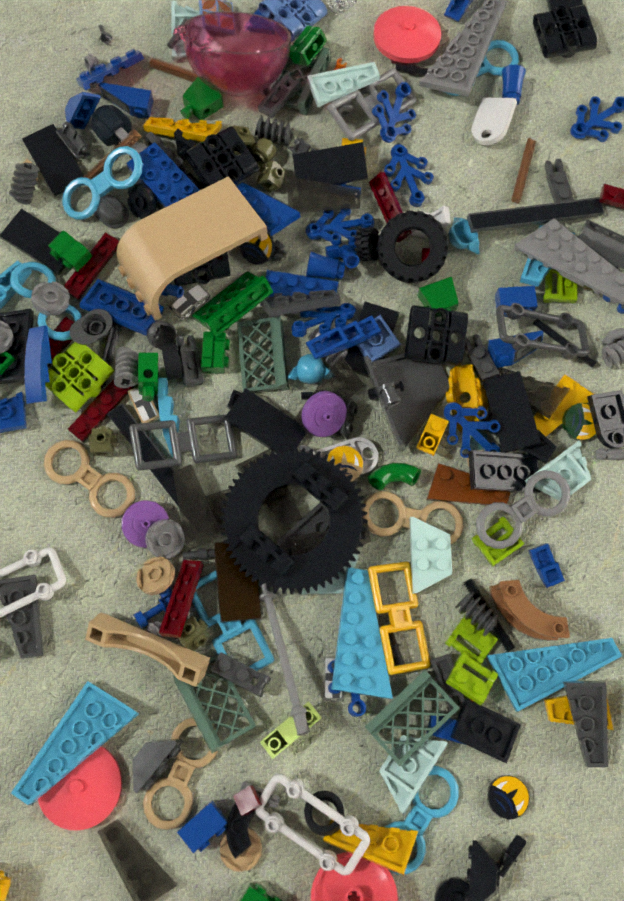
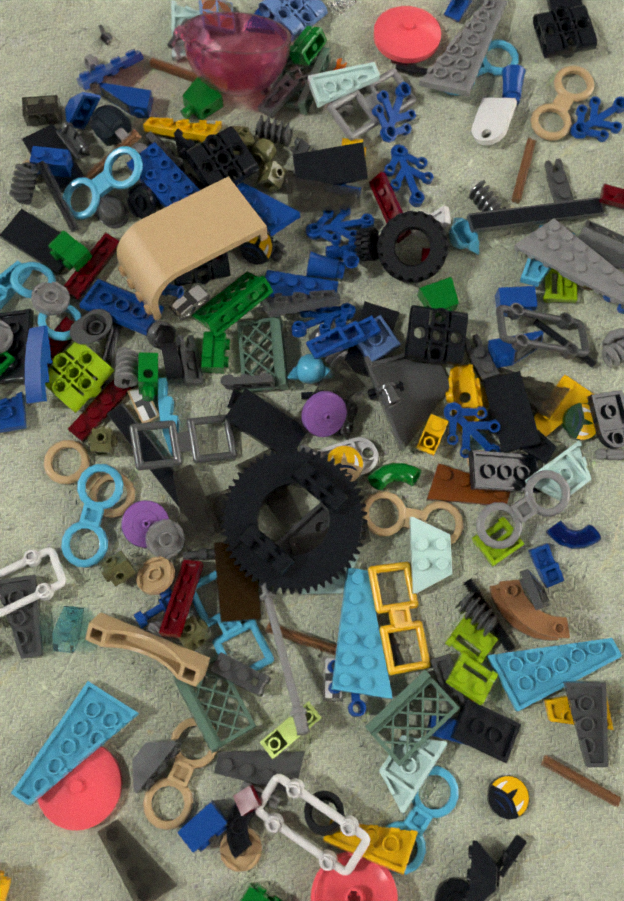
(42, 110): none -> clear smoke brick
(46, 174): none -> black axle
(58, 160): none -> blue brick
(68, 629): none -> clear light blue slope
(92, 515): none -> medium azure bar
(117, 568): none -> olive brick
(247, 381): none -> dark grey hinge
(258, 766): none -> dark grey wing
(304, 639): none -> medium nougat axle
(483, 198): none -> dark grey piece
(534, 590): none -> dark grey wing
(562, 103): none -> tan bar
(573, 538): none -> clear blue cylinder
(605, 794): none -> medium nougat axle

